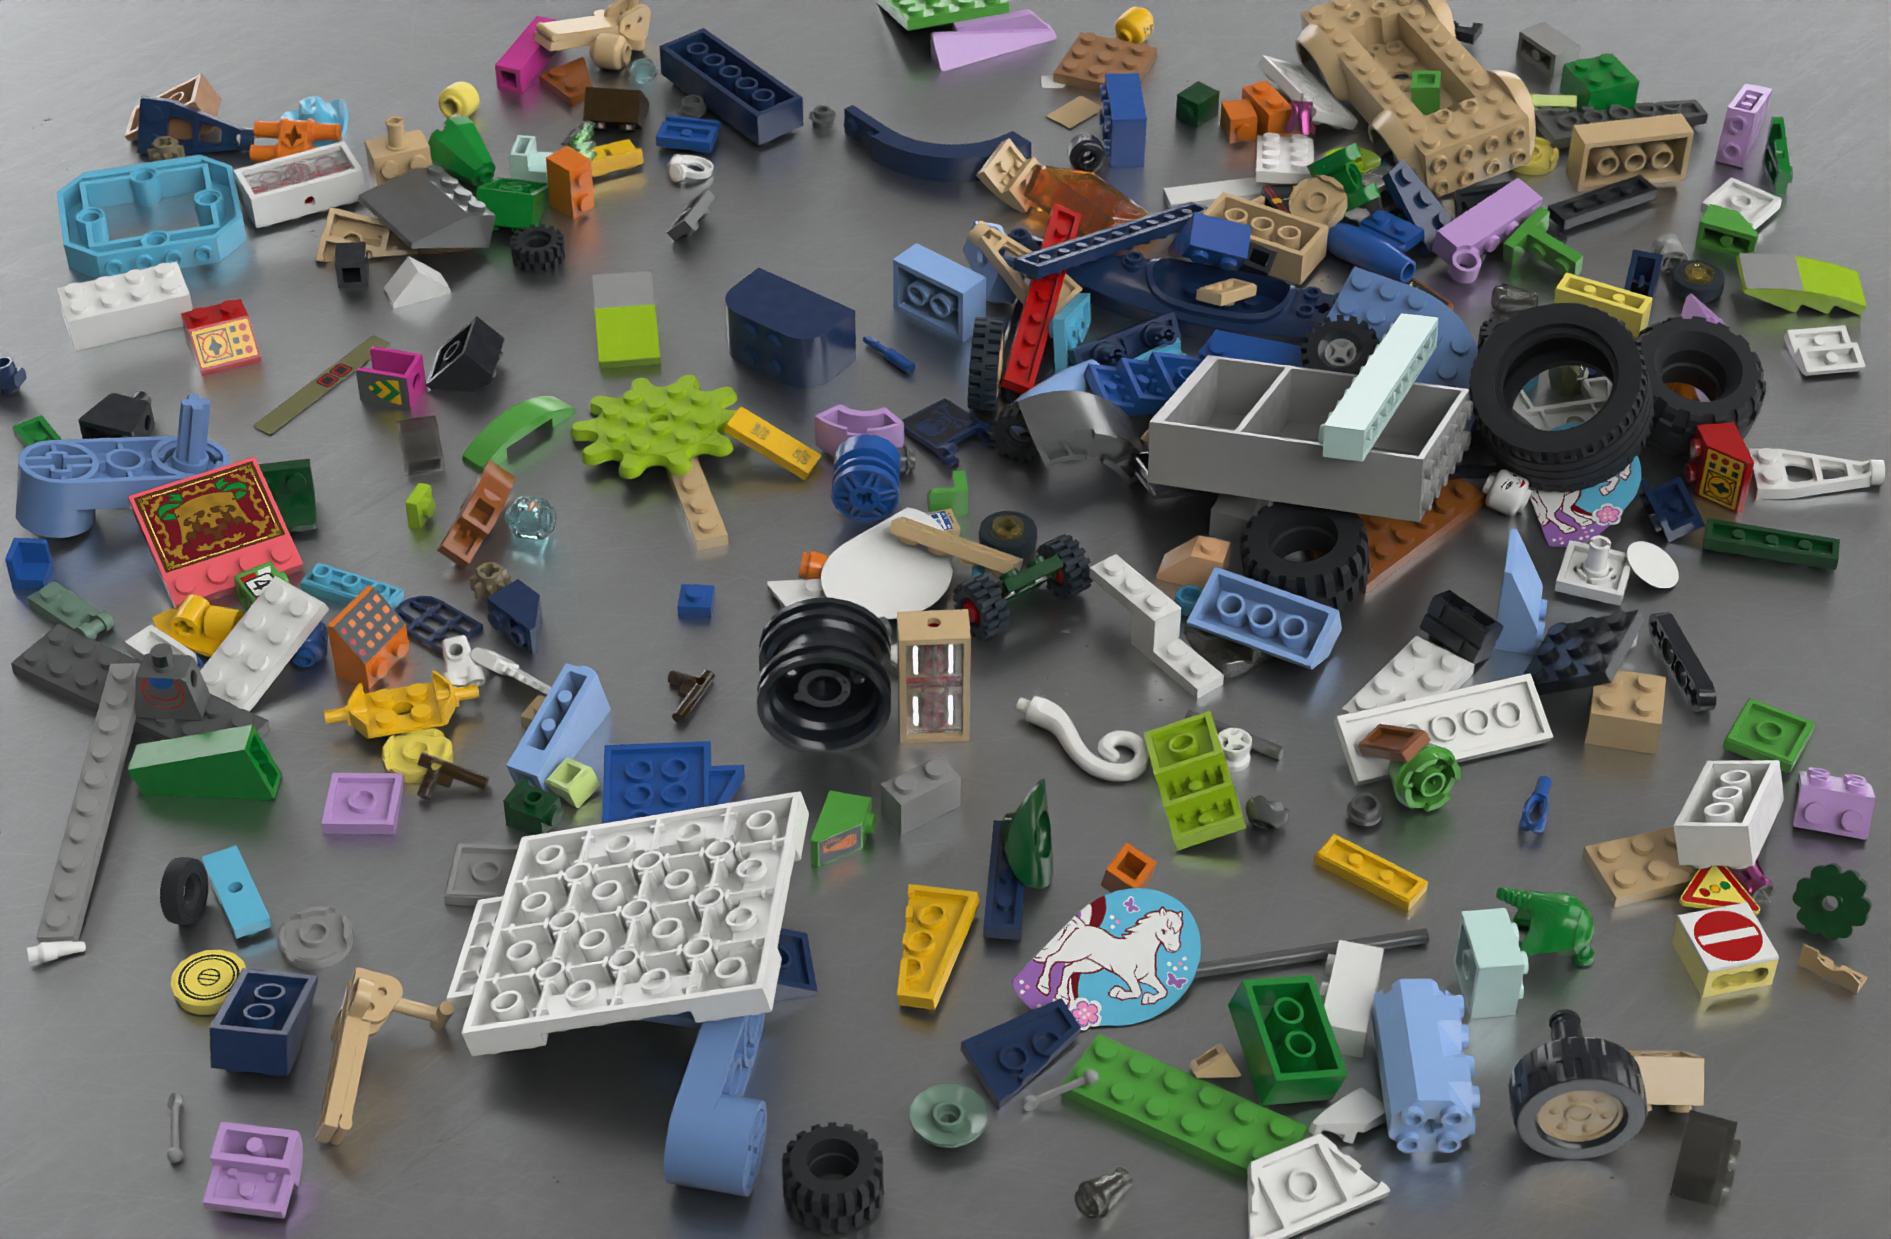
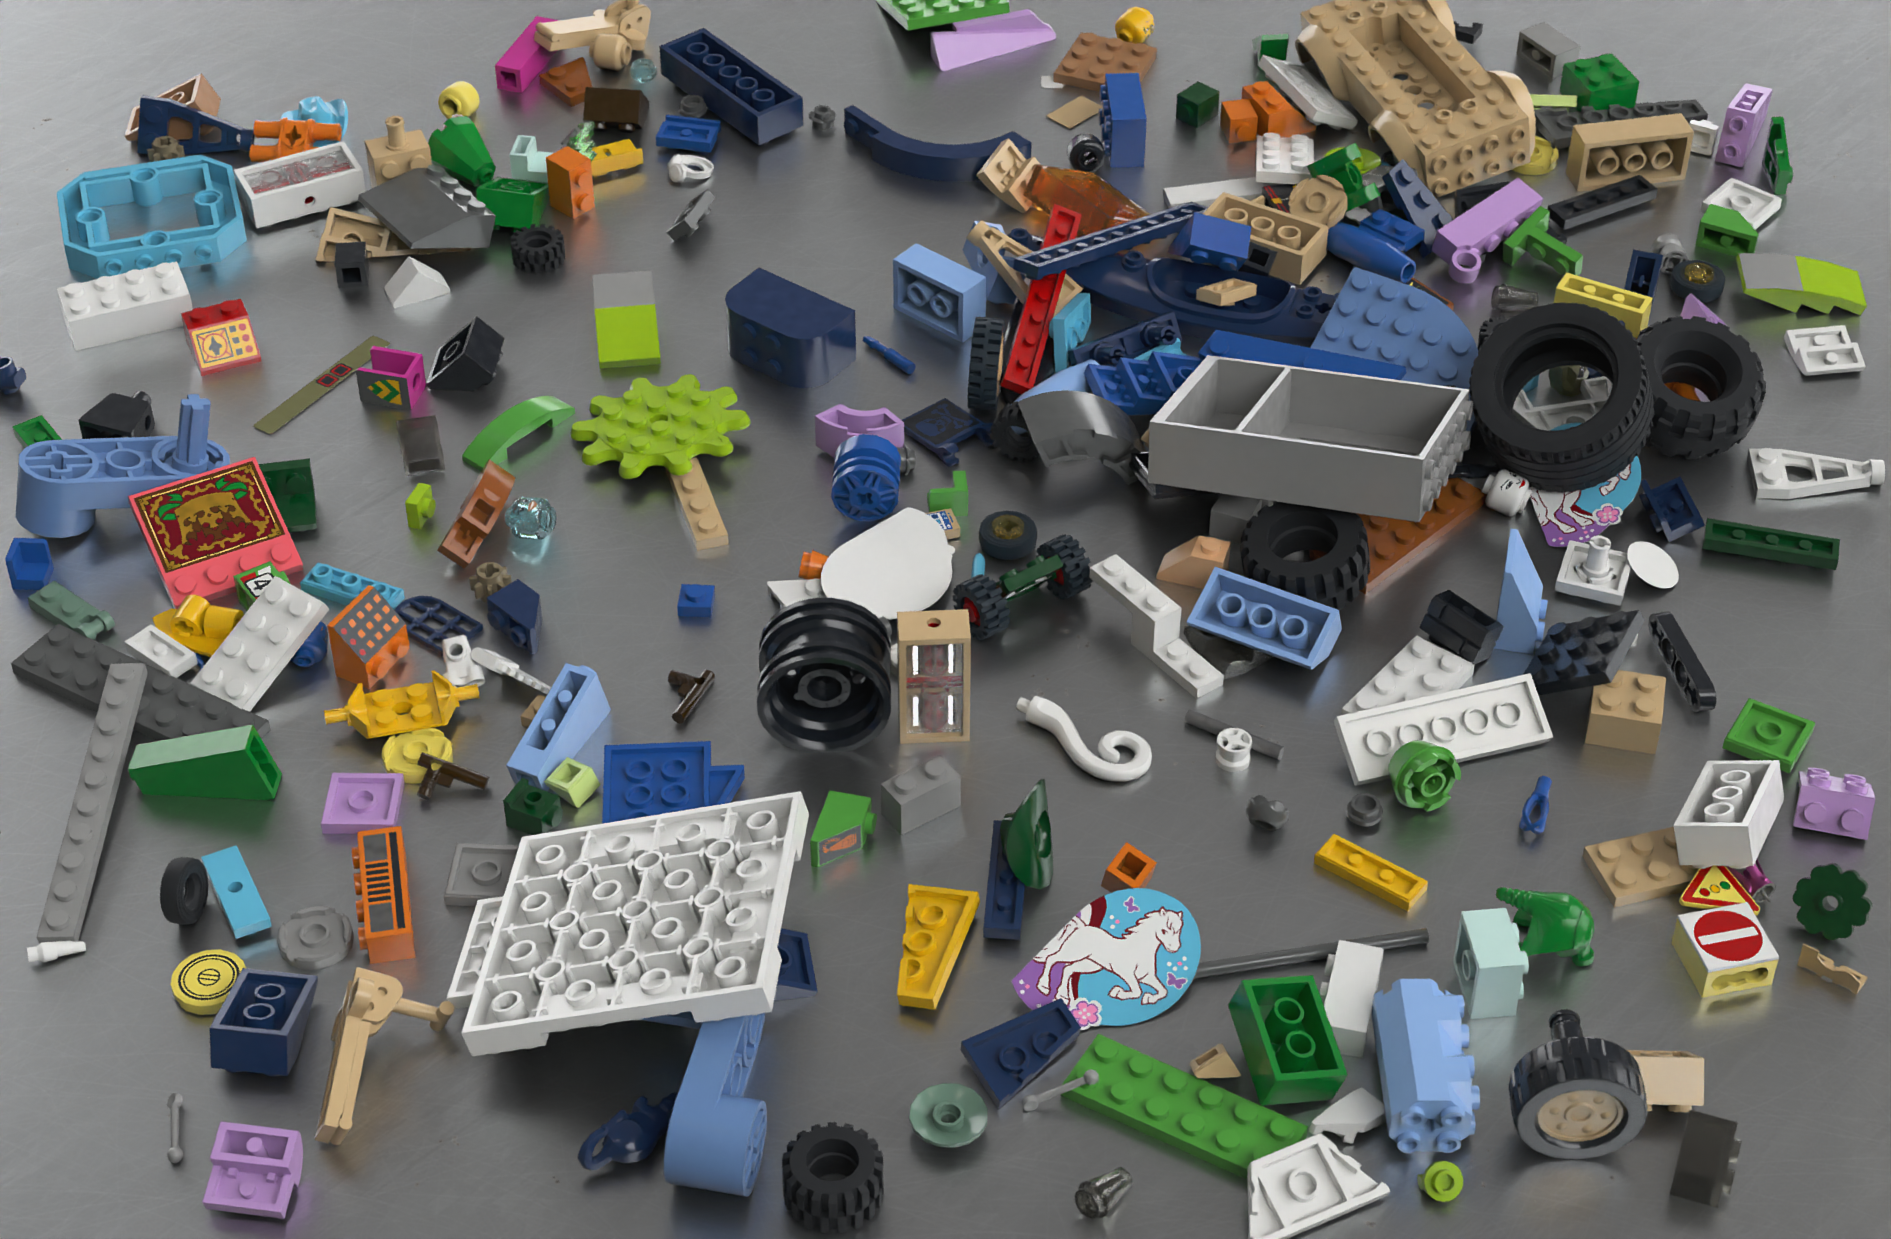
(169, 686): dark grey torso -> none
(384, 895): none -> orange brick
(628, 1135): none -> dark blue animal
(772, 443): yellow tile -> none
(945, 543): tan plate -> none
(1187, 597): dark azure tile -> none
(1194, 780): lime slope -> none
(1271, 45): none -> green slope
(1302, 110): flat silver piece -> none
(1339, 341): black wheel -> none
(1379, 388): light aqua brick -> none
(1394, 743): dark orange tile -> none
(1426, 91): bright green panel -> none
(1441, 1181): none -> lime plate
(1704, 136): none -> white tile
(1720, 465): red slope -> none

